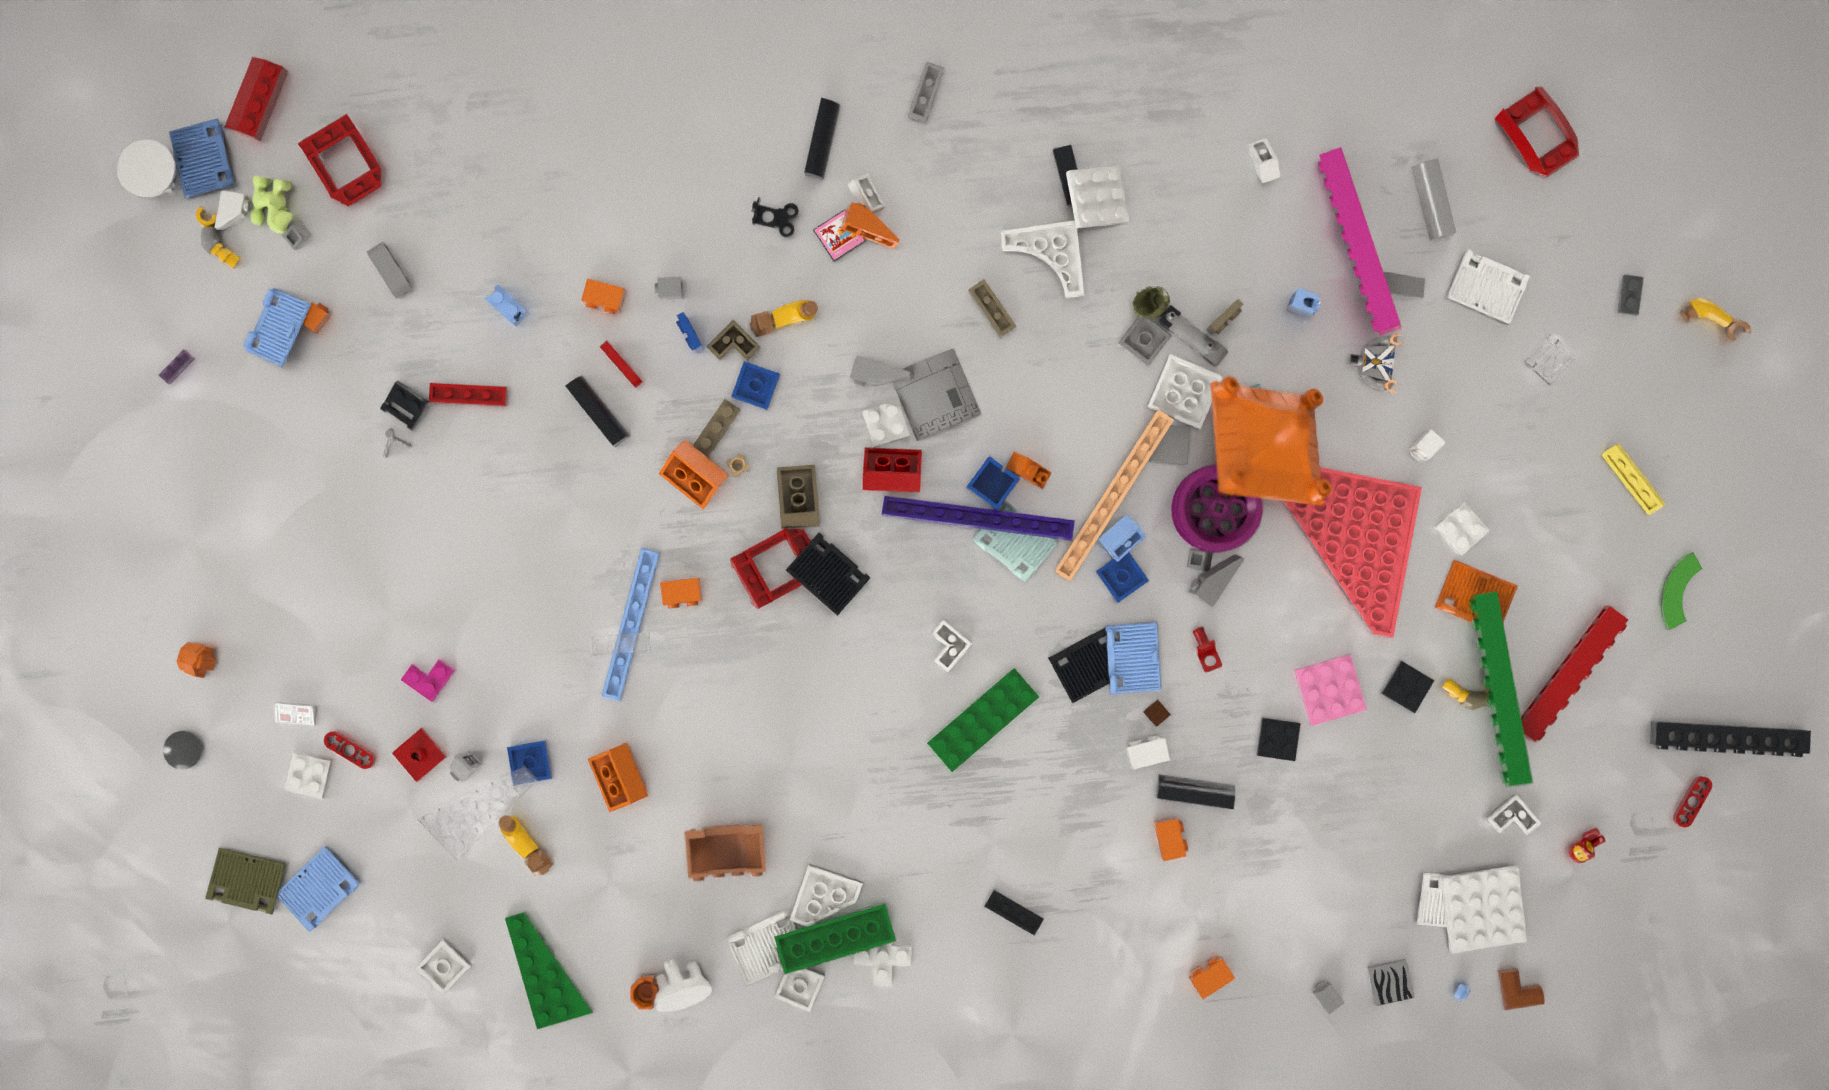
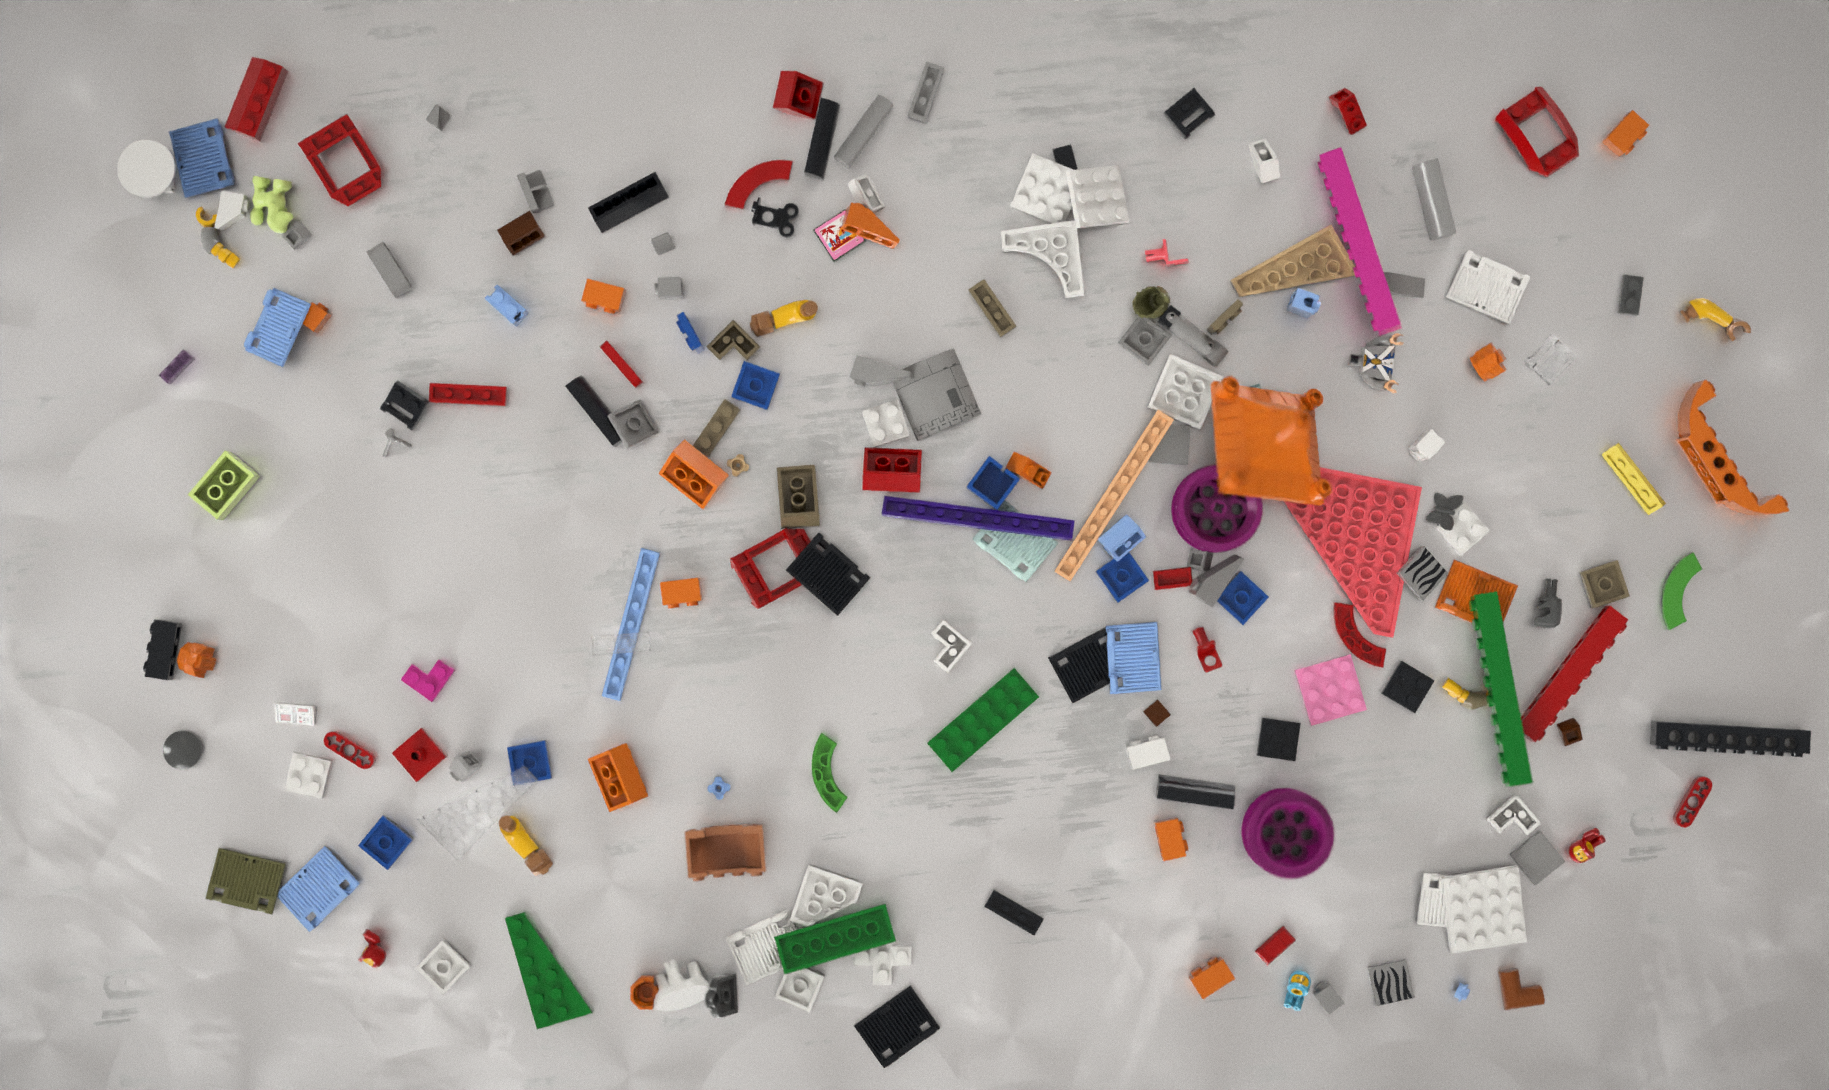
(162, 649): none -> black brick
(224, 485): none -> yellowish green brick
(373, 953): none -> red piece
(385, 842): none -> blue plate
(438, 117): none -> light grey slope
(521, 233): none -> reddish brown brick
(536, 191): none -> light grey panel
(628, 202): none -> black brick
(633, 424): none -> light grey tile
(663, 243): none -> light grey slope
(719, 793): none -> light blue plate
(722, 996): none -> dark grey plate
(755, 177): none -> red tile
(798, 94): none -> red slope
(823, 775): none -> bright green tile
(863, 131): none -> light grey brick
(896, 1026): none -> black window
(1044, 191): none -> white plate
(1162, 253): none -> coral bracket
(1172, 578): none -> red tile
(1185, 108): none -> black plate
(1242, 598): none -> blue plate
(1275, 945): none -> red tile
(1297, 988): none -> medium azure piece
(1305, 263): none -> tan wing
(1313, 850): none -> magenta wheel
(1349, 109): none -> red bracket
(1352, 639): none -> red tile
(1422, 573): none -> light grey tile
(1443, 509): none -> dark grey piece
(1488, 362): none -> orange hair
(1537, 858): none -> light grey tile
(1551, 602): none -> dark grey piece
(1569, 731): none -> reddish brown slope
(1604, 584): none -> dark tan plate
(1625, 133): none -> orange brick
(1712, 461): none -> orange slope

